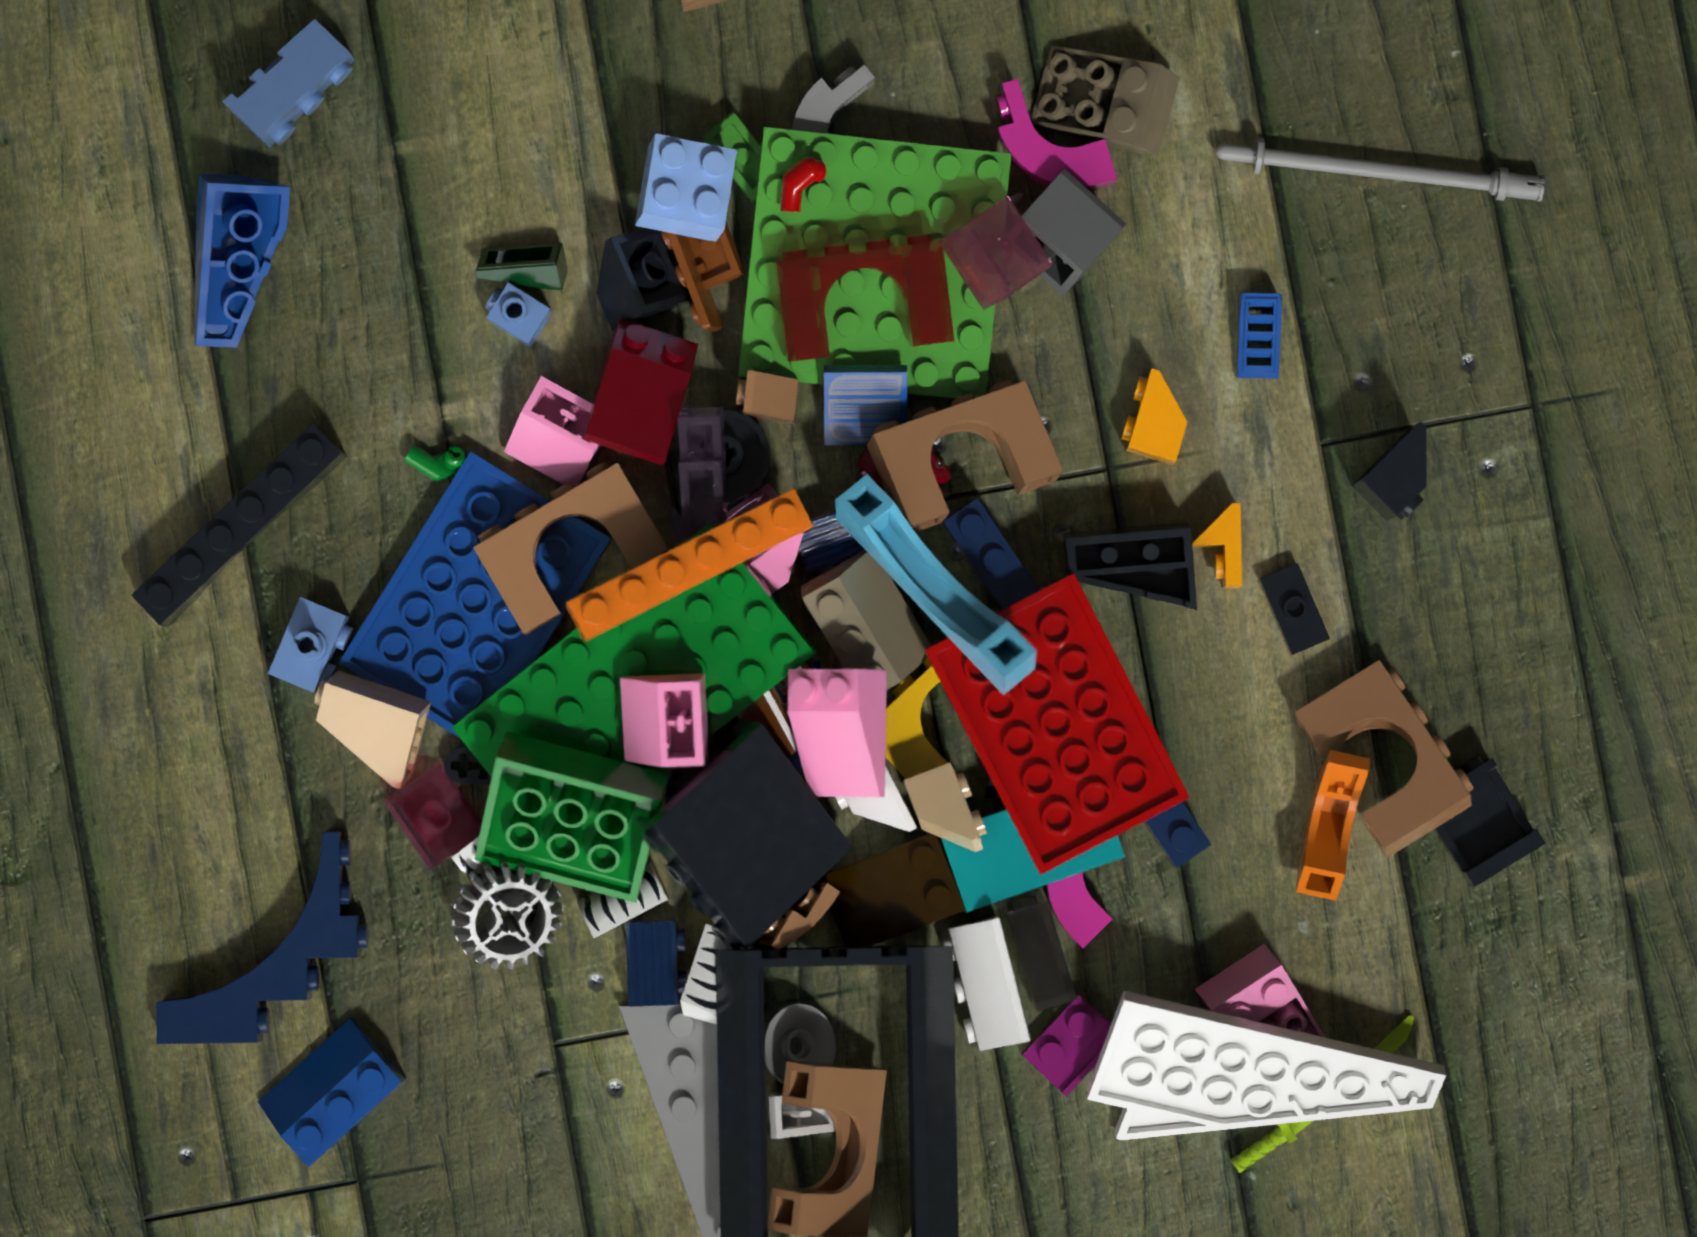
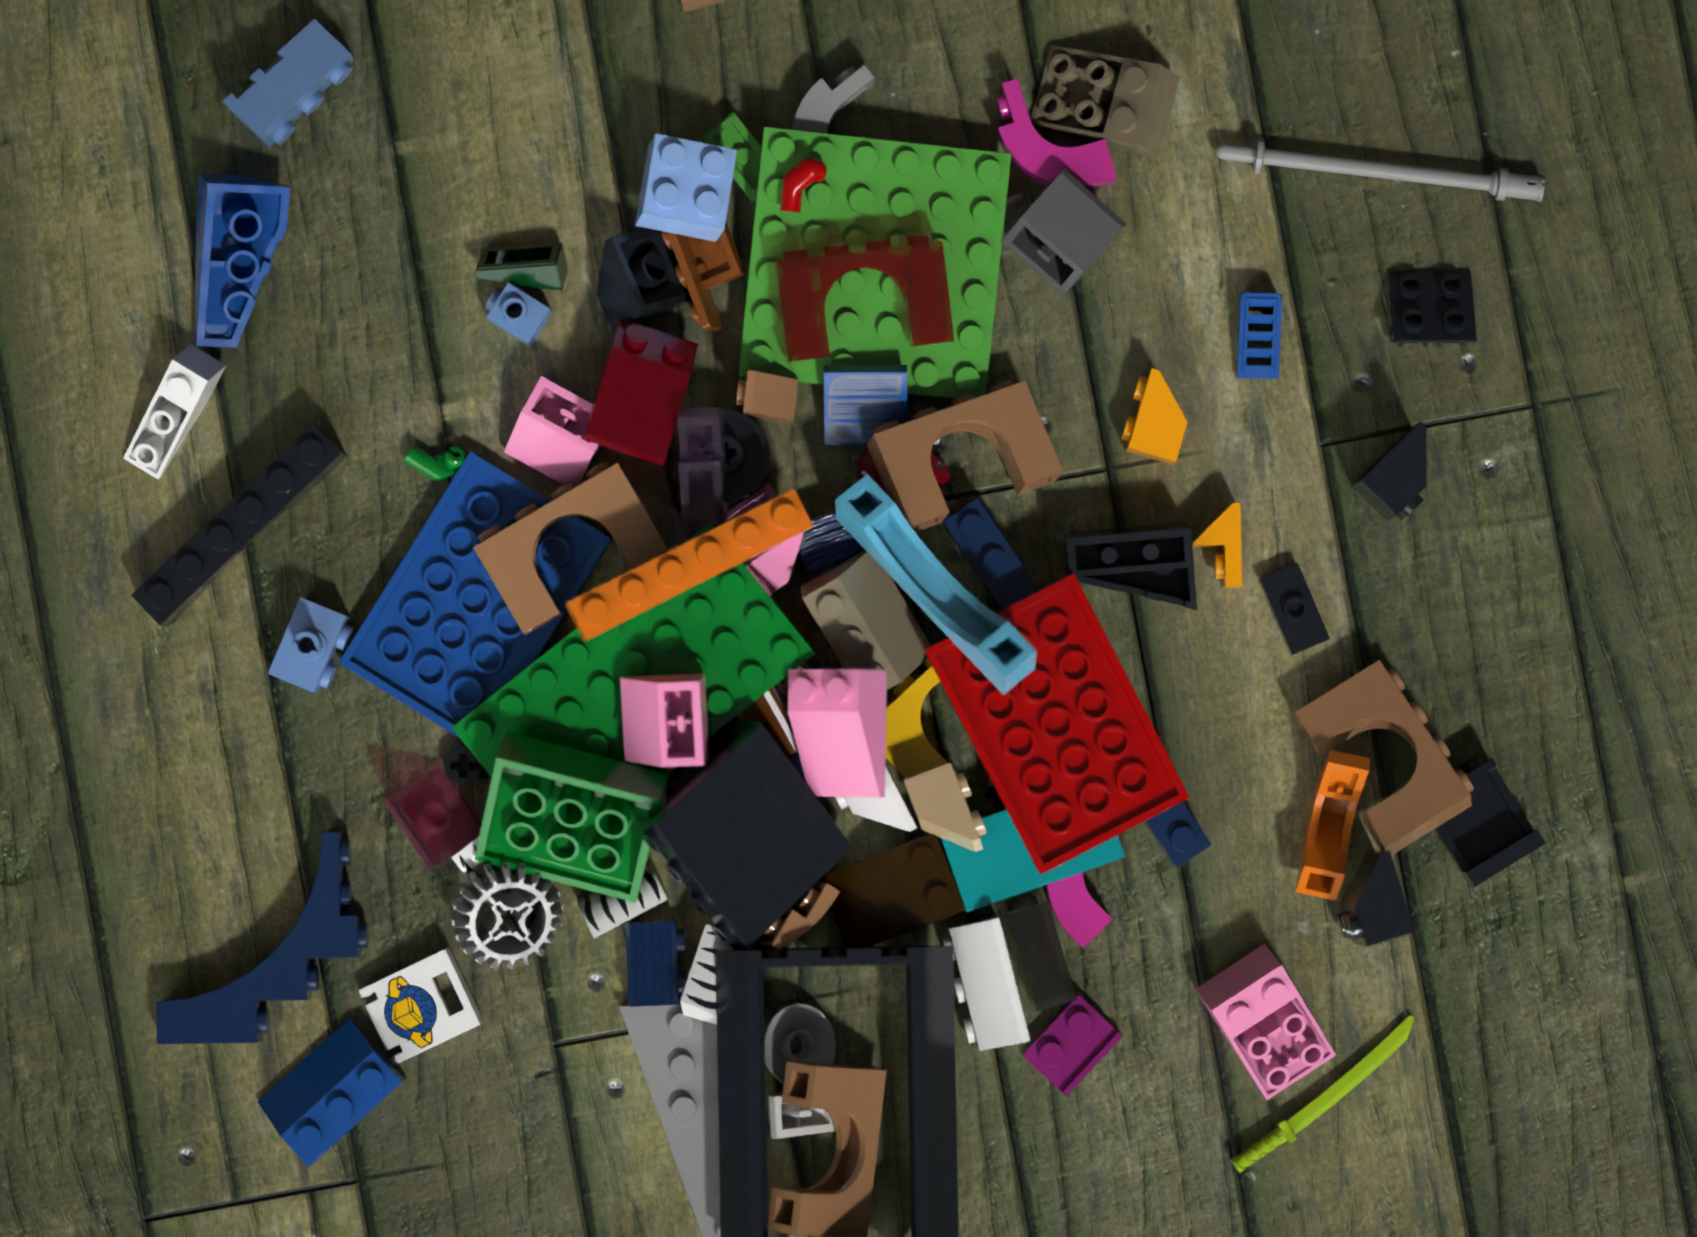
(174, 410): none -> white slope
(374, 723): tan slope -> none
(413, 1010): none -> white container
(996, 253): clear pink slope -> none
(1212, 1071): white wing -> none
(1374, 903): none -> black slope
(1431, 307): none -> black hinge

